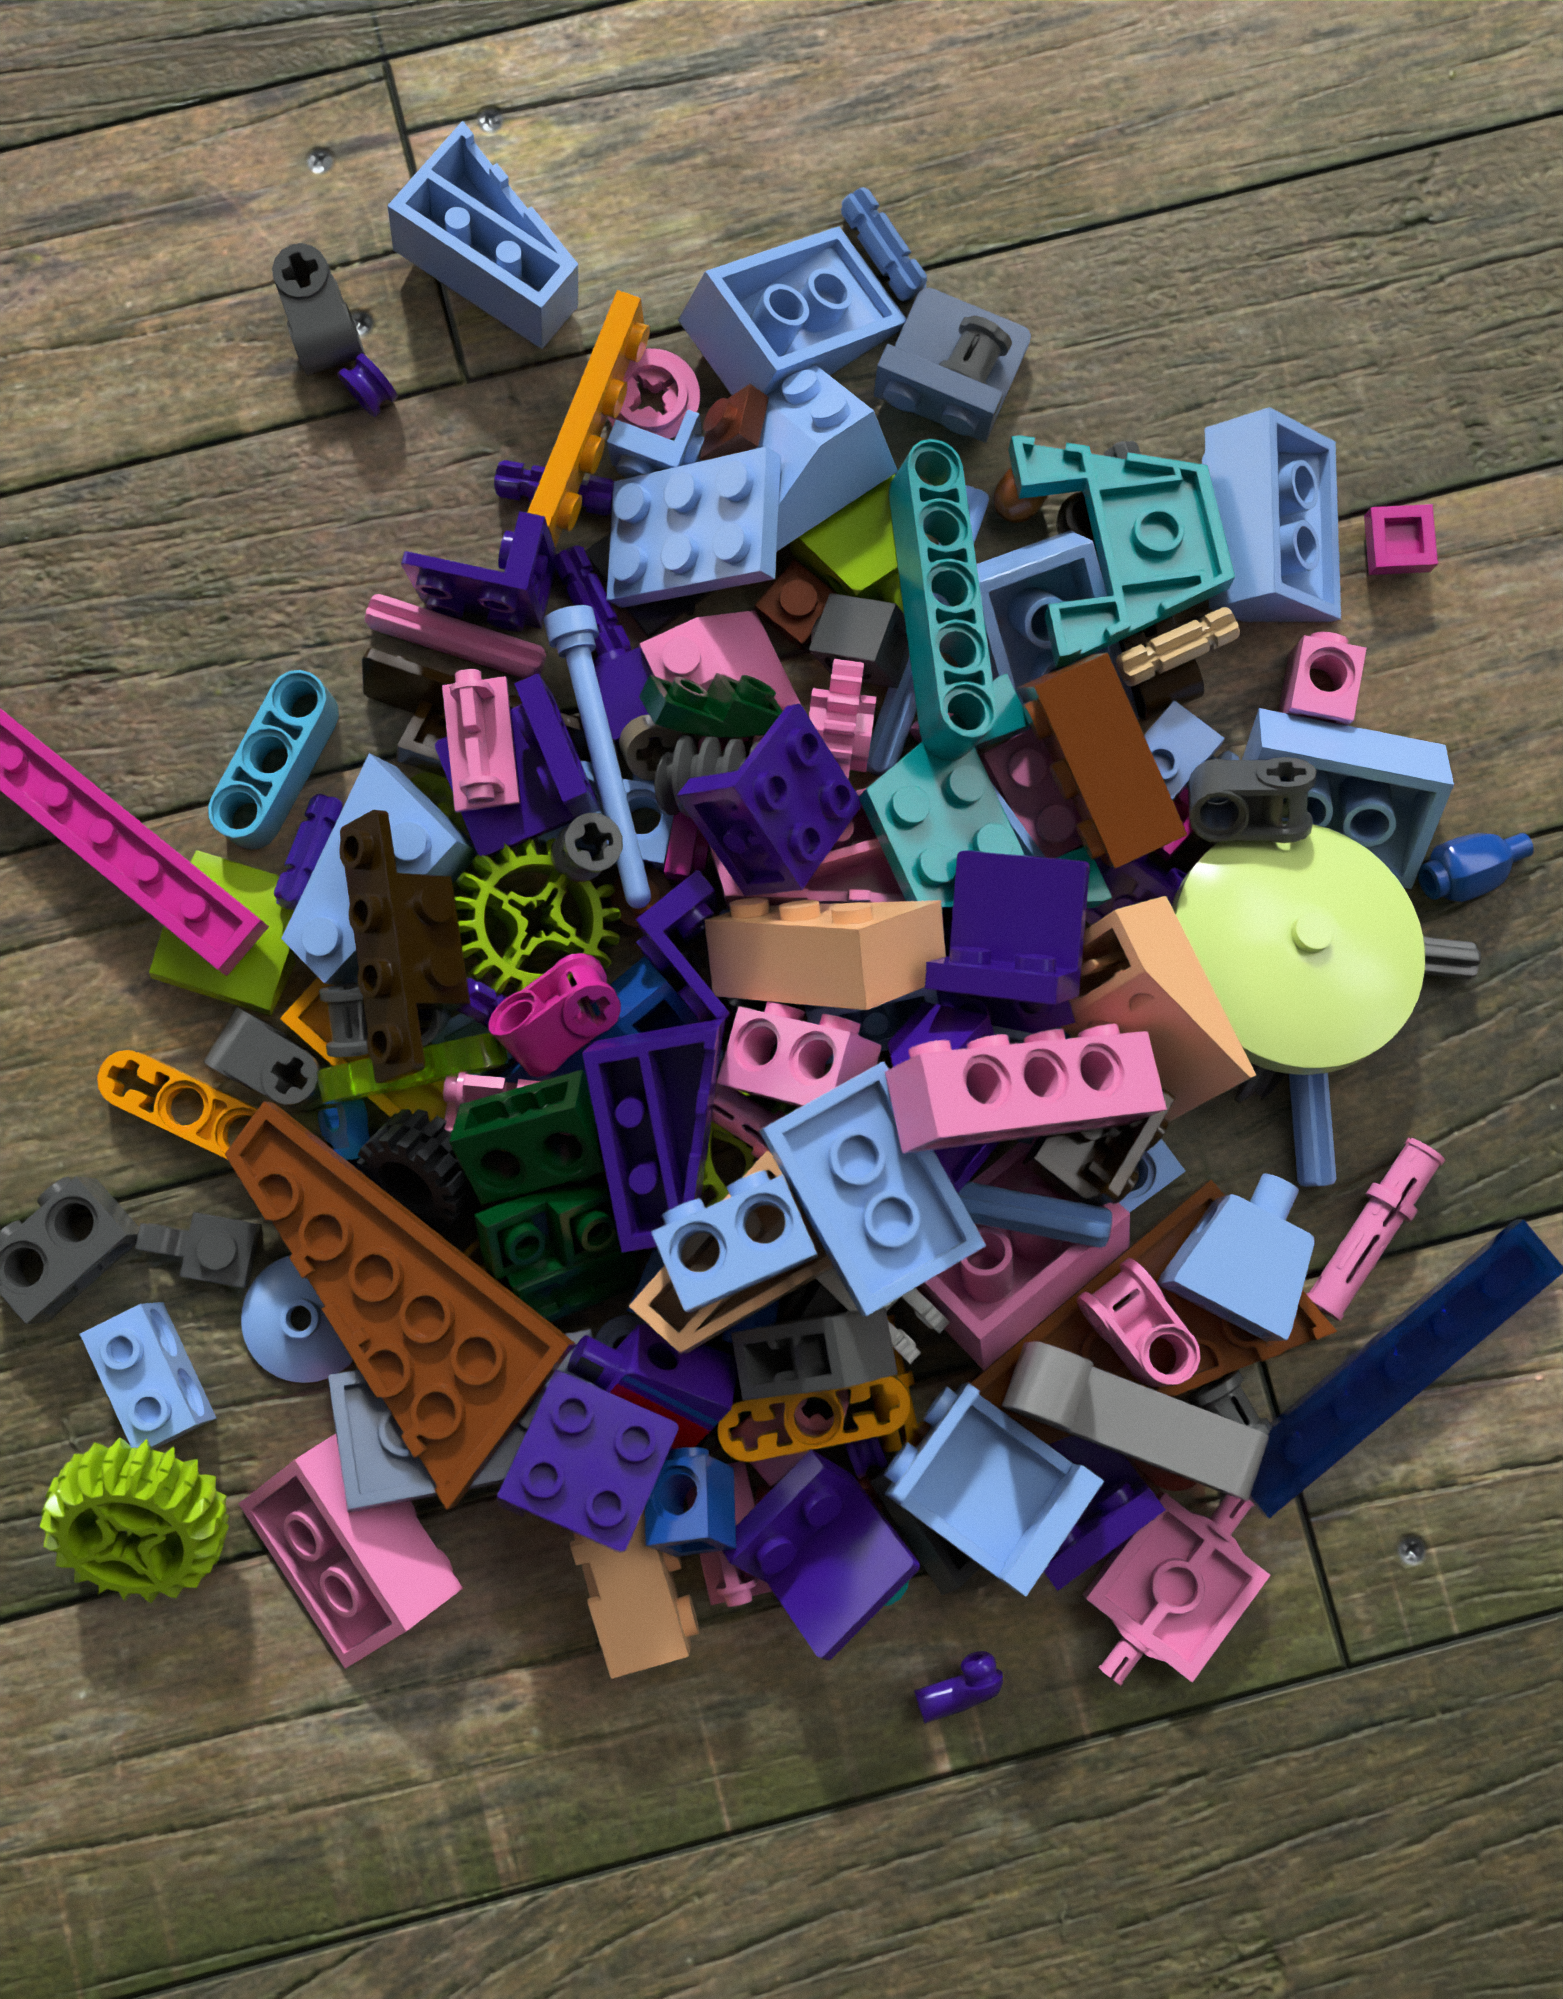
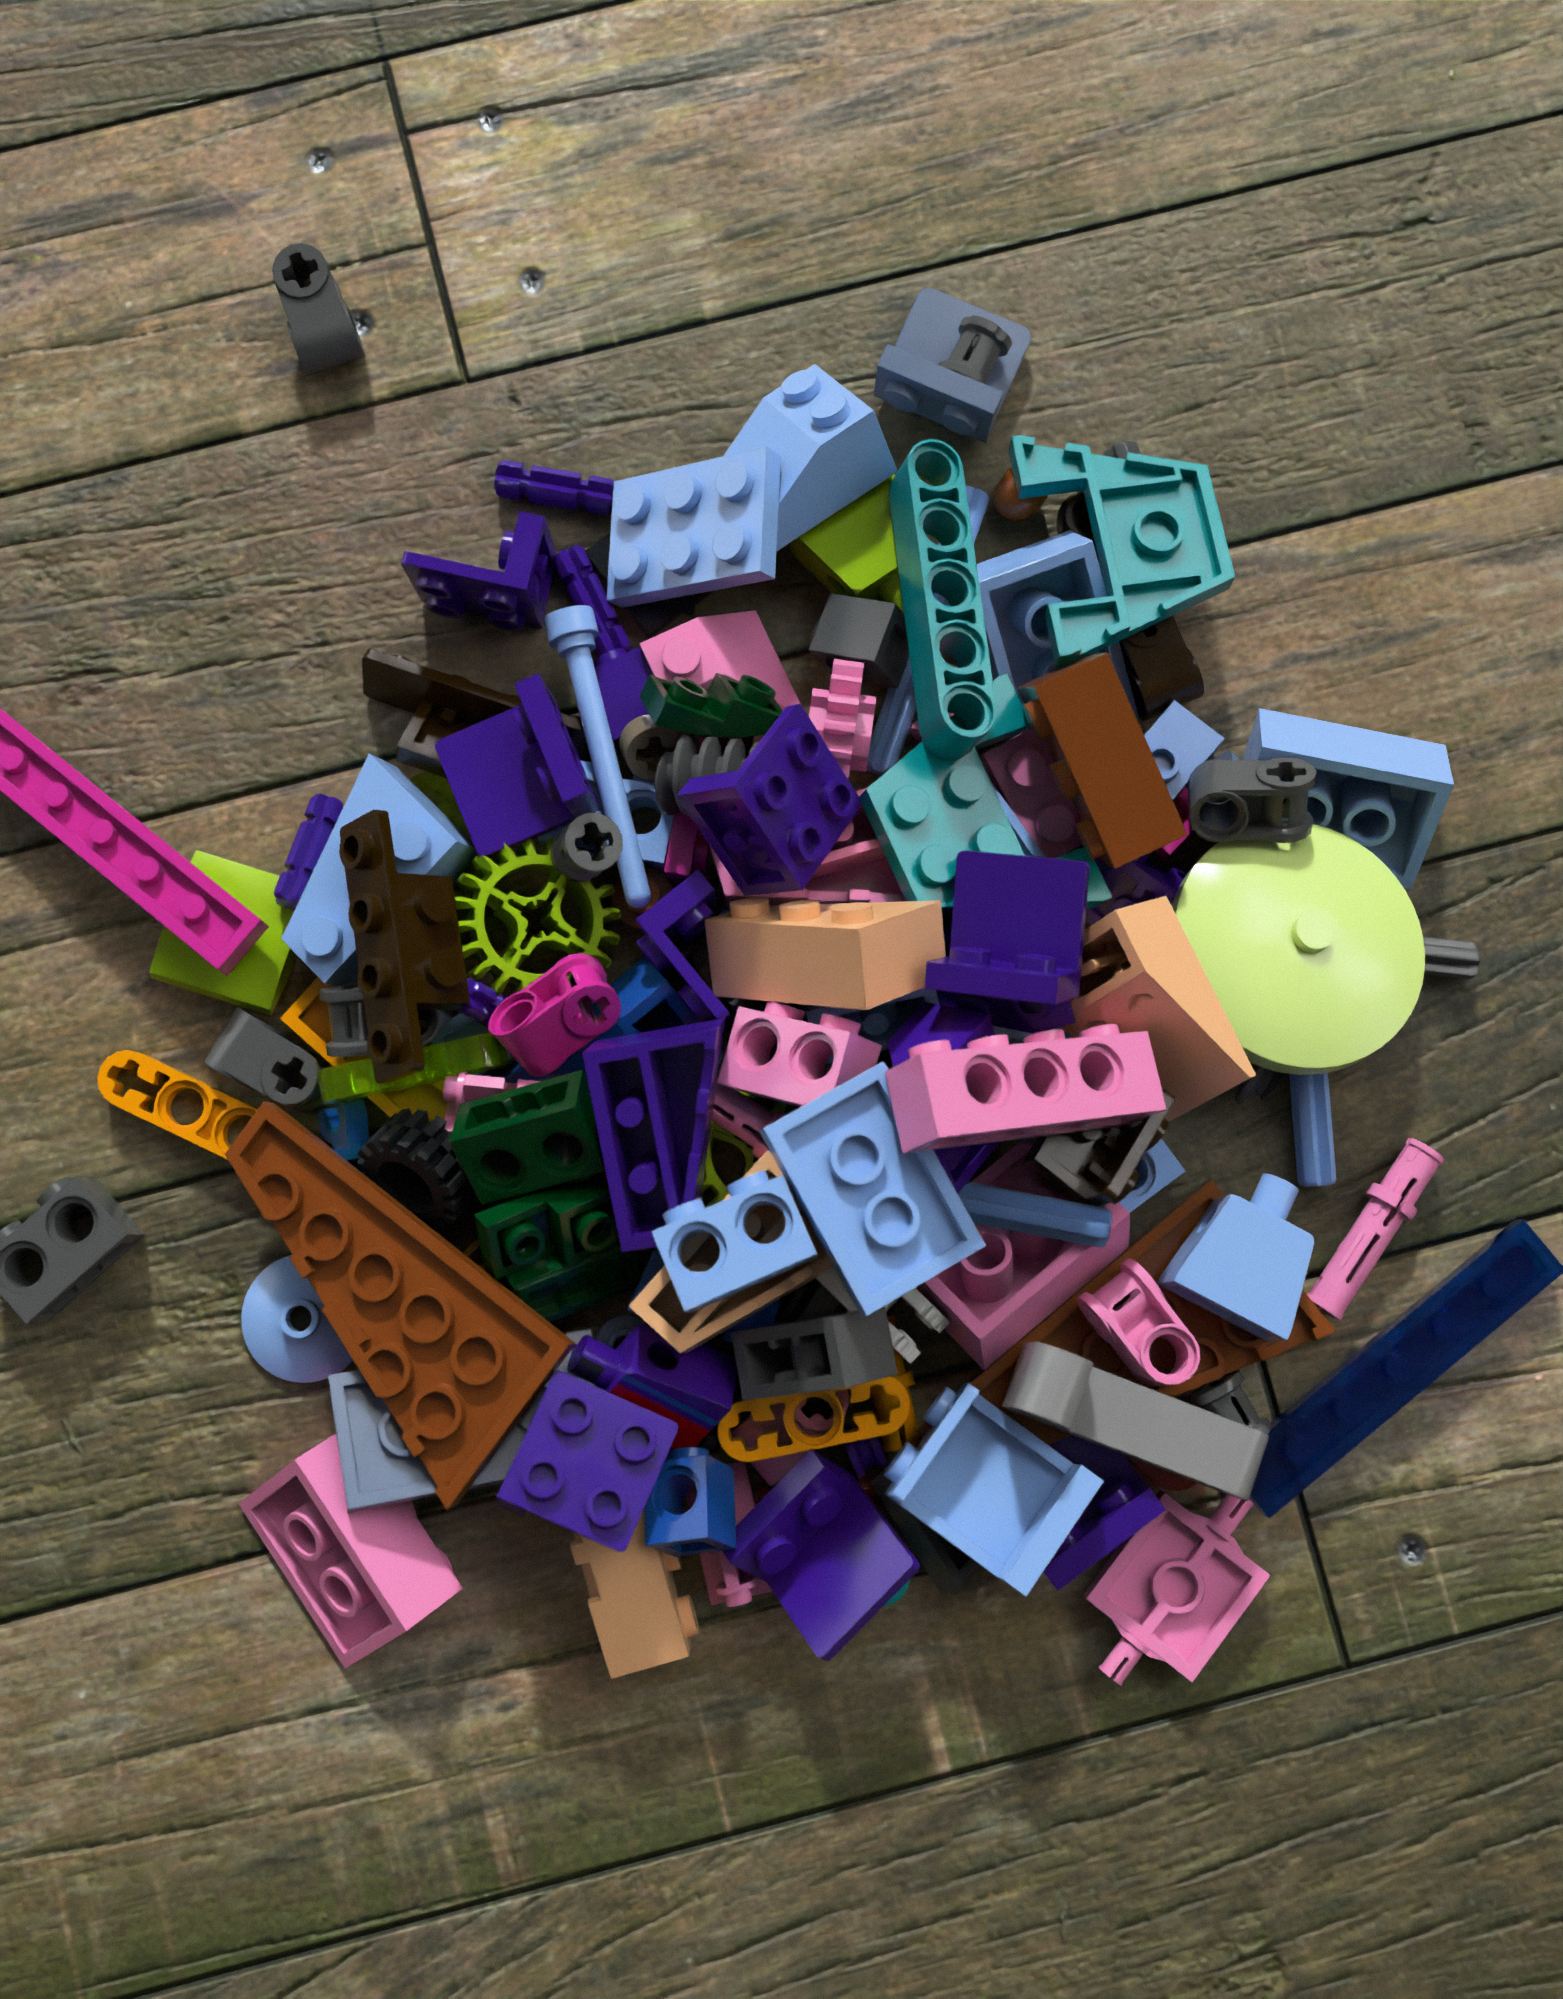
(135, 1520): lime gear -> none
(148, 1375): light blue brick -> none
(212, 1249): dark grey plate -> none
(271, 730): medium azure beam -> none
(367, 384): dark purple bush -> none
(454, 637): bright pink axle -> none
(480, 742): bright pink hinge -> none
(483, 241): light blue wedge -> none
(597, 397): light orange plate -> none
(643, 452): light blue bracket -> none
(658, 372): bright pink gear -> none
(734, 423): copper plate -> none
(789, 311): light blue slope -> none
(794, 603): copper plate -> none
(883, 244): medium blue axle -> none
(954, 1695): dark purple arm -> none
(1177, 646): tan axle -> none
(1277, 516): light blue slope -> none
(1342, 663): bright pink brick -> none
(1400, 539): dark pink plate -> none
(1471, 865): blue plant -> none

